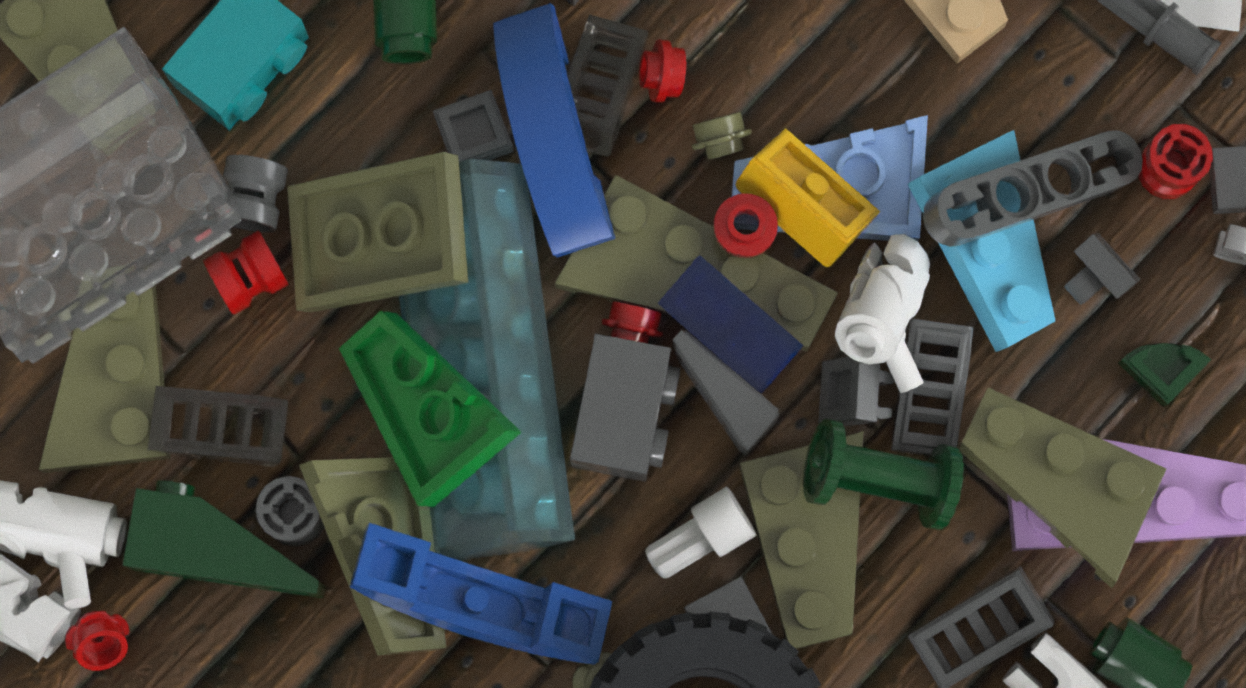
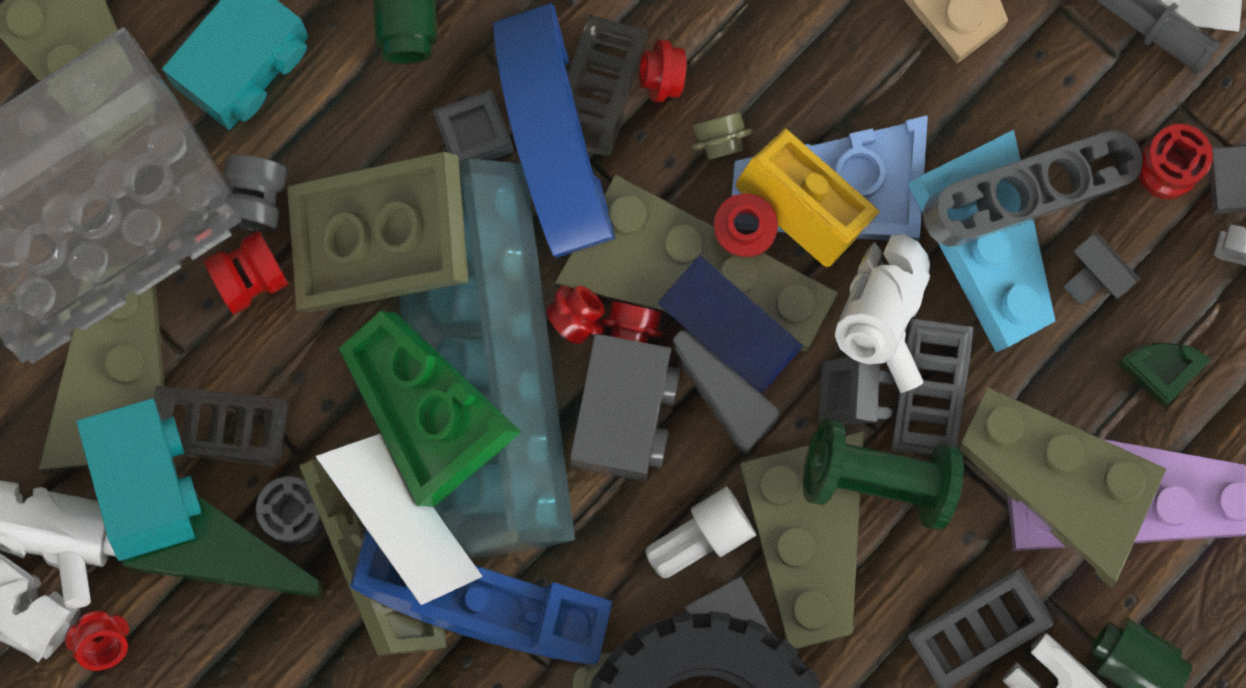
(137, 478): none -> teal brick
(408, 534): none -> white sticker
(576, 313): none -> red plate

